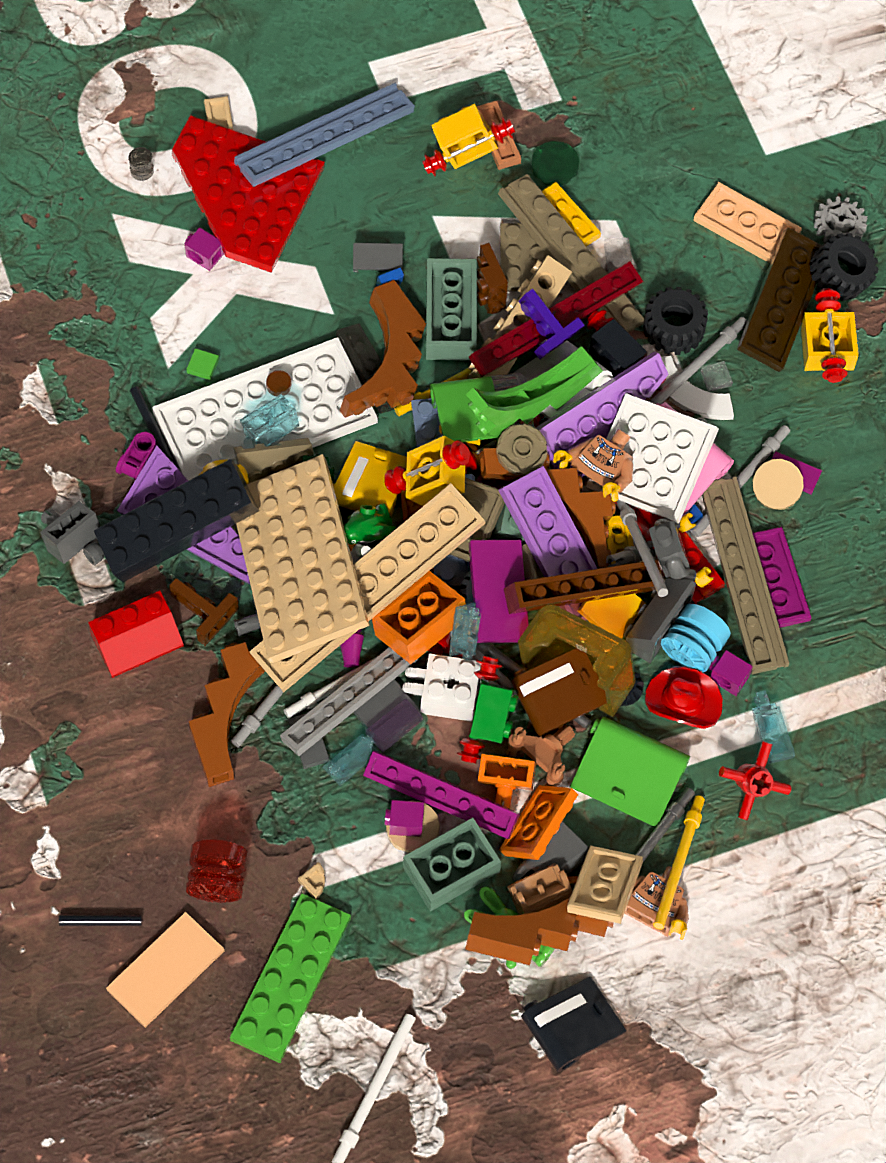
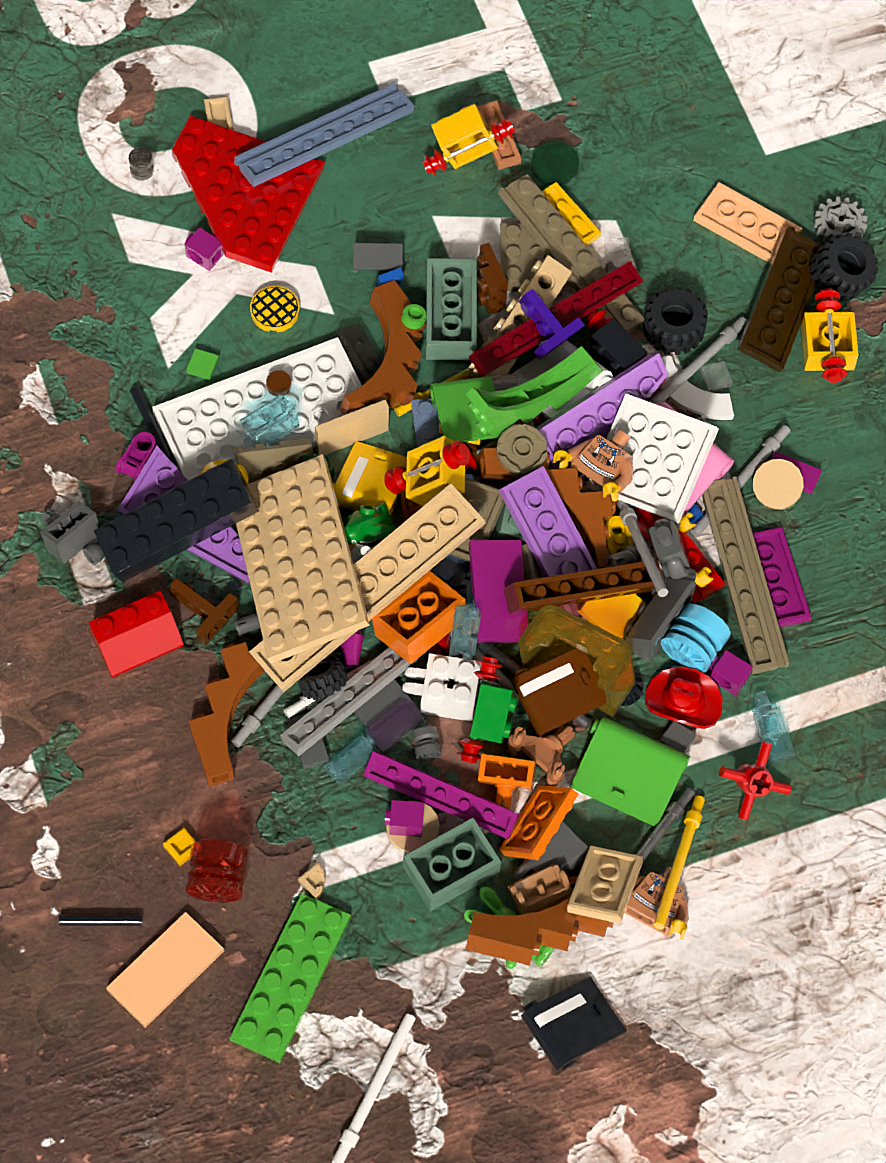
(179, 846): none -> yellow tile
(274, 308): none -> tile
(323, 679): none -> black tyre
(352, 427): none -> tan tile
(414, 316): none -> bright green tile
(426, 743): none -> dark grey wheel
(678, 737): none -> dark grey tile

